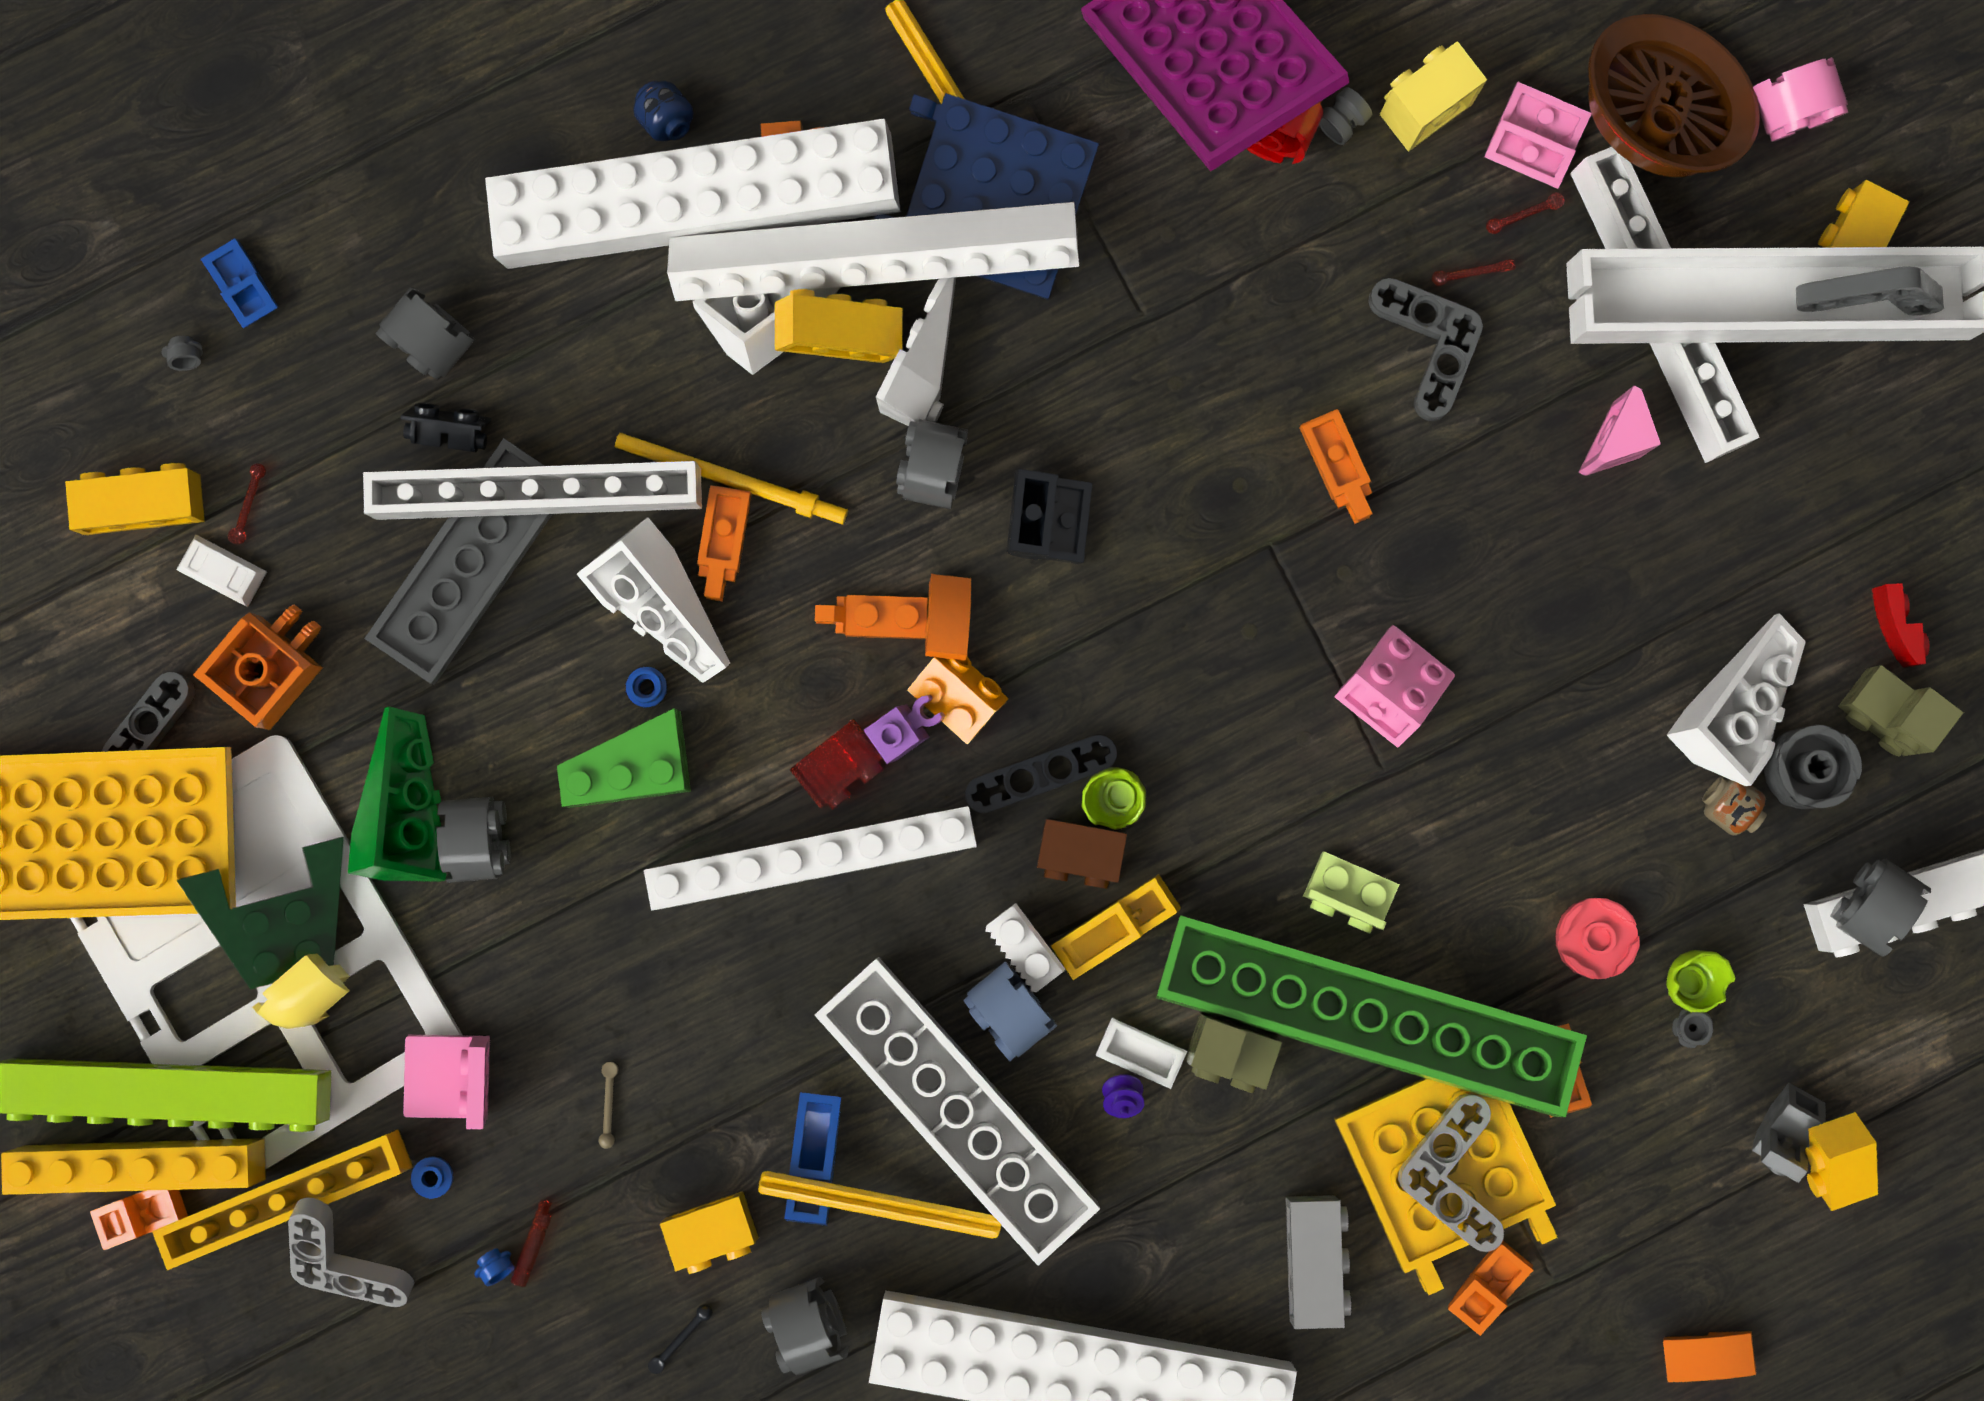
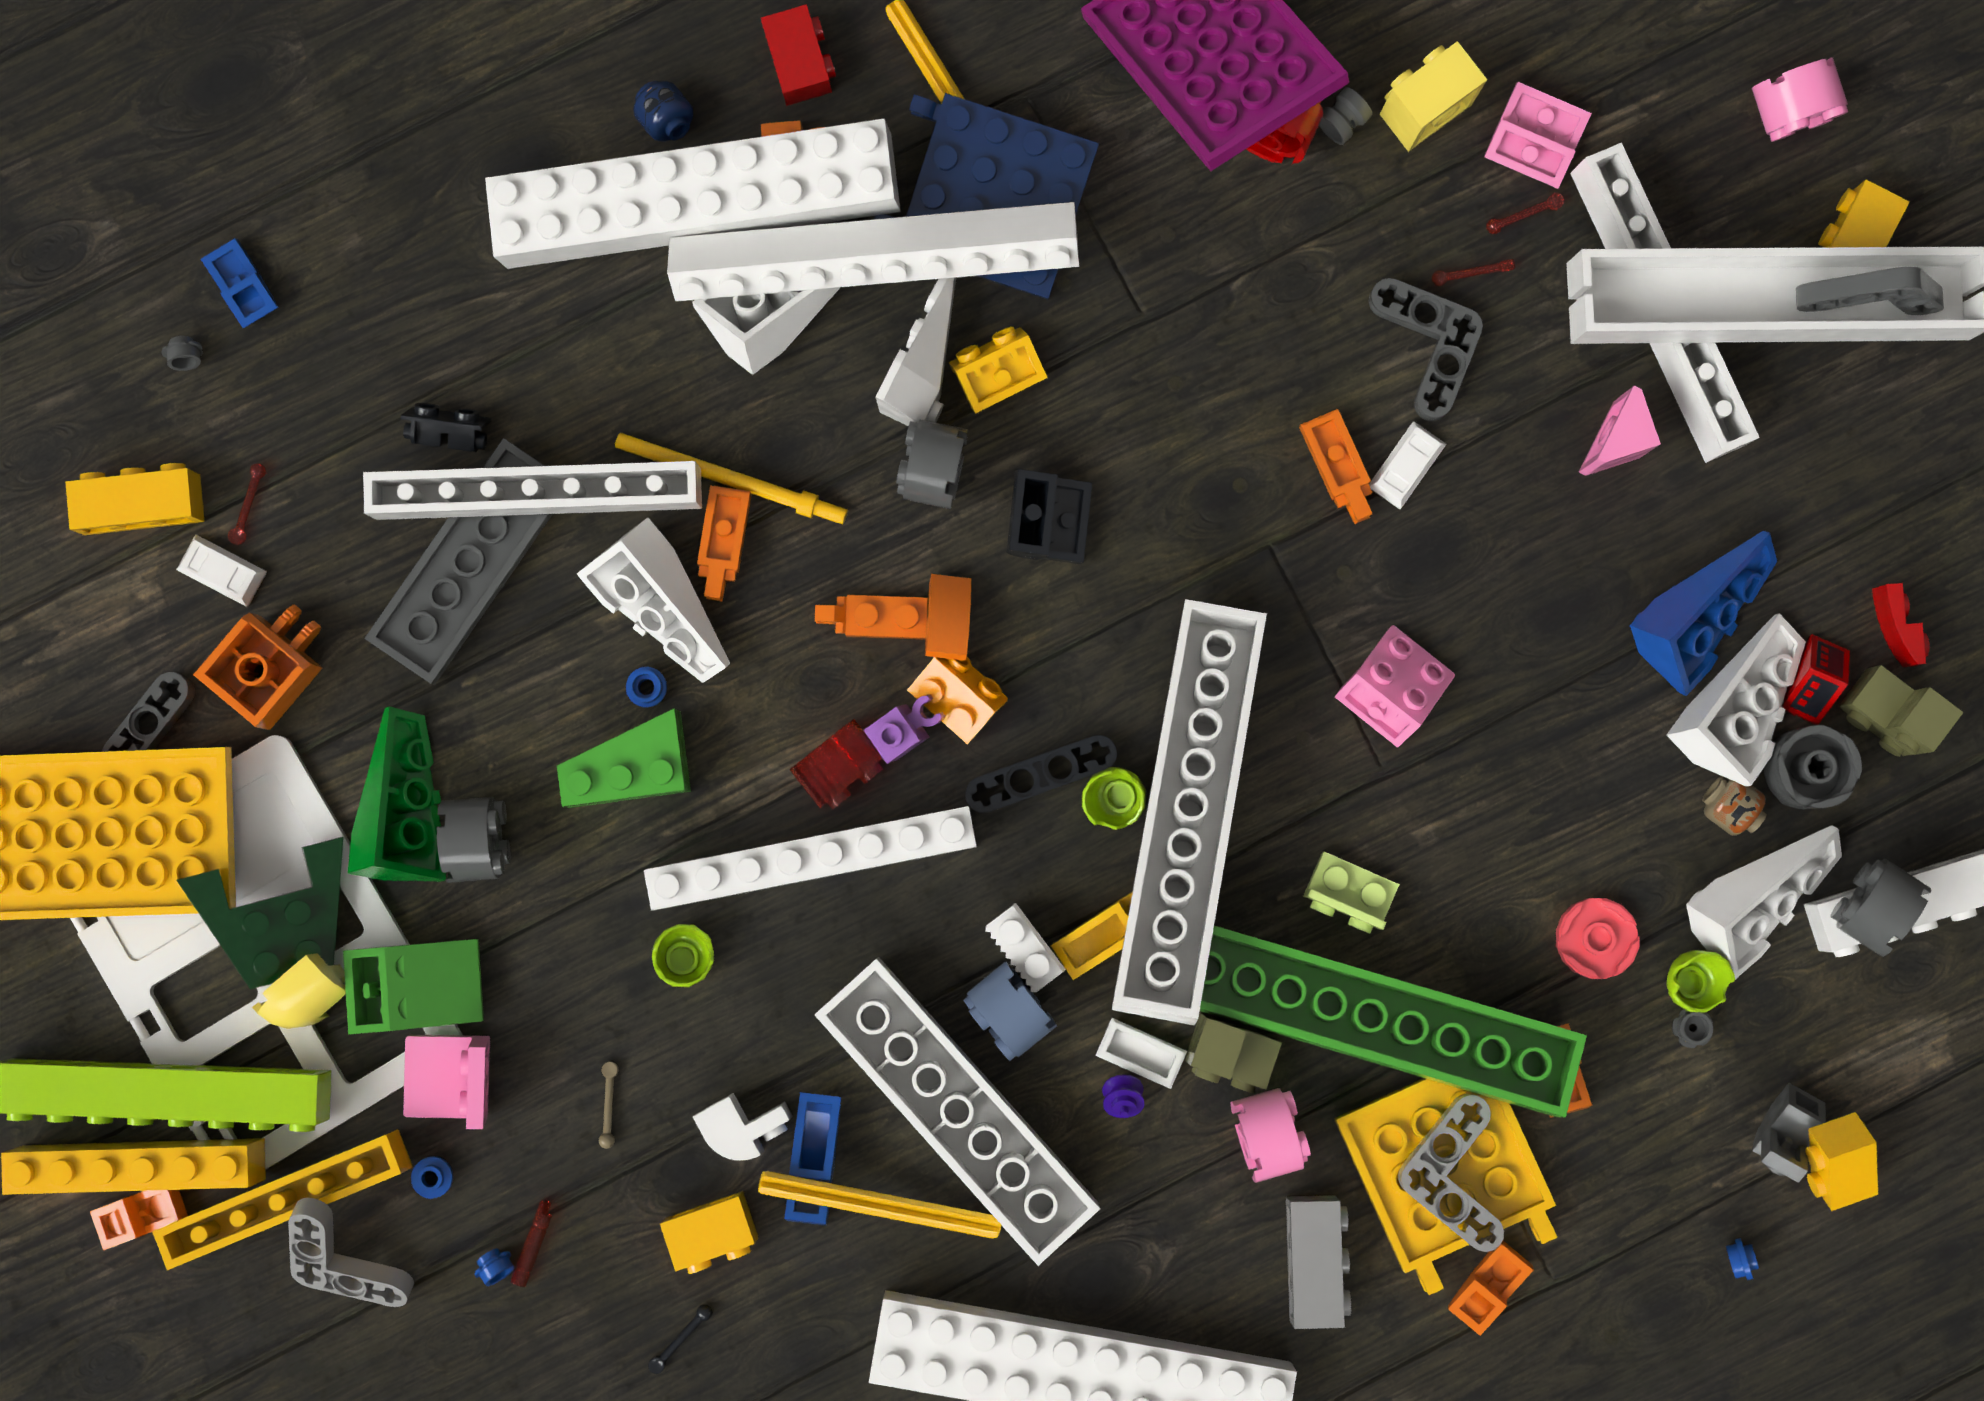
(413, 986): none -> bright green slope
(425, 333): dark grey brick -> none
(682, 955): none -> lime hair
(732, 1134): none -> white brick
(797, 55): none -> red brick
(805, 1327): dark grey brick -> none
(837, 327): yellow brick -> none
(997, 368): none -> yellow bracket
(1081, 852): reddish brown brick -> none
(1189, 813): none -> white brick
(1269, 1134): none -> bright pink brick
(1406, 465): none -> white tile
(1664, 79): reddish brown piece -> none
(1691, 618): none -> blue wedge
(1709, 1357): orange slope -> none
(1742, 1259): none -> blue plate
(1748, 903): none -> white wedge
(1818, 681): none -> red slope

